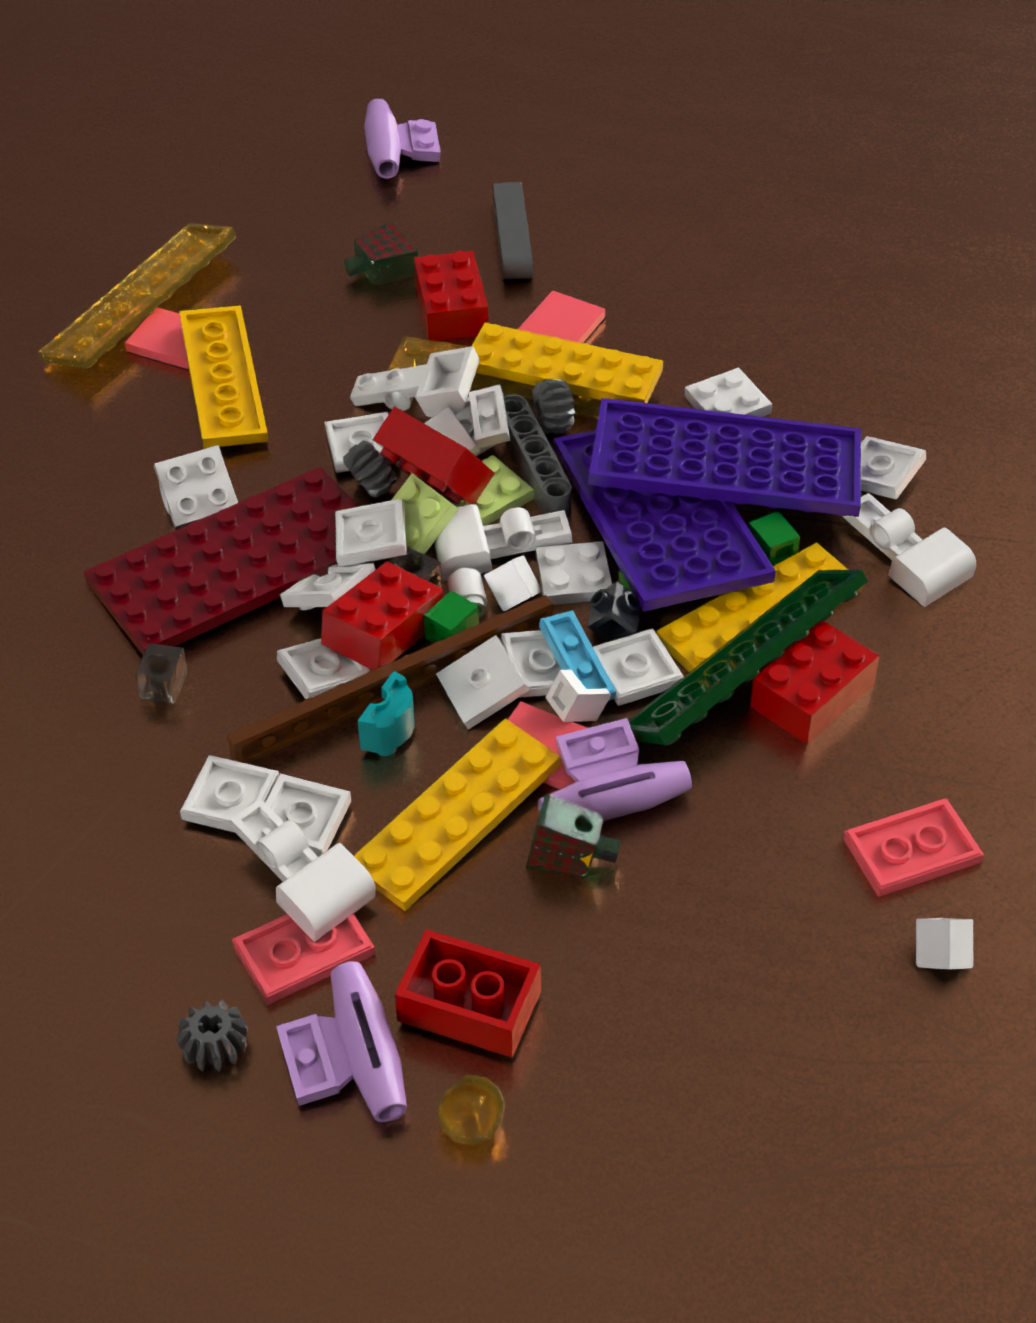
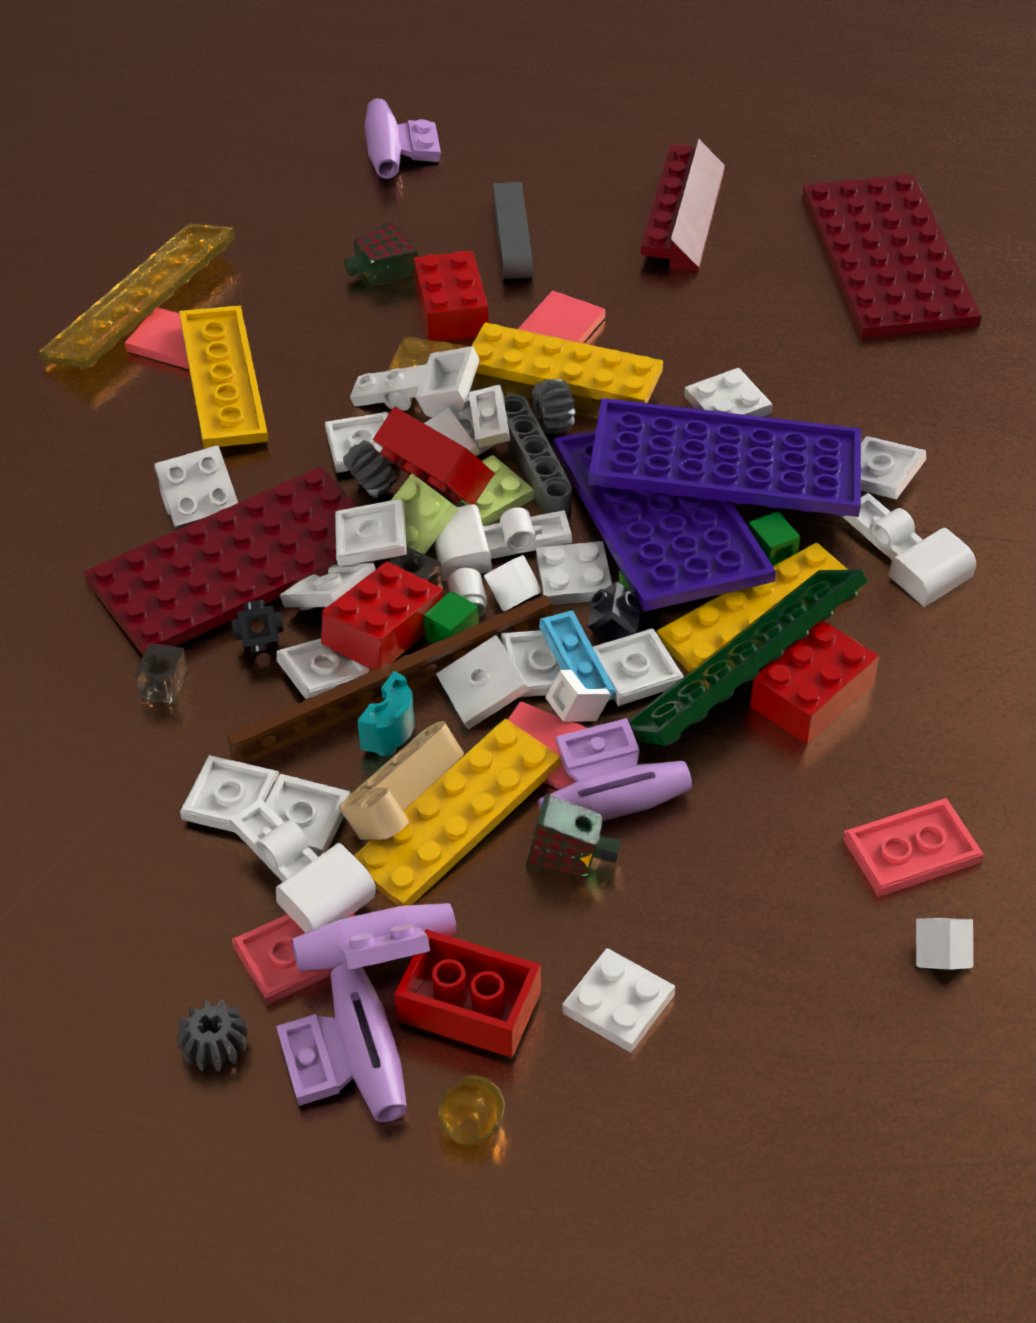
(257, 640): none -> black brick
(373, 937): none -> lavender plate
(379, 803): none -> tan beam
(618, 1000): none -> white plate
(684, 206): none -> dark red slope
(890, 256): none -> dark red plate

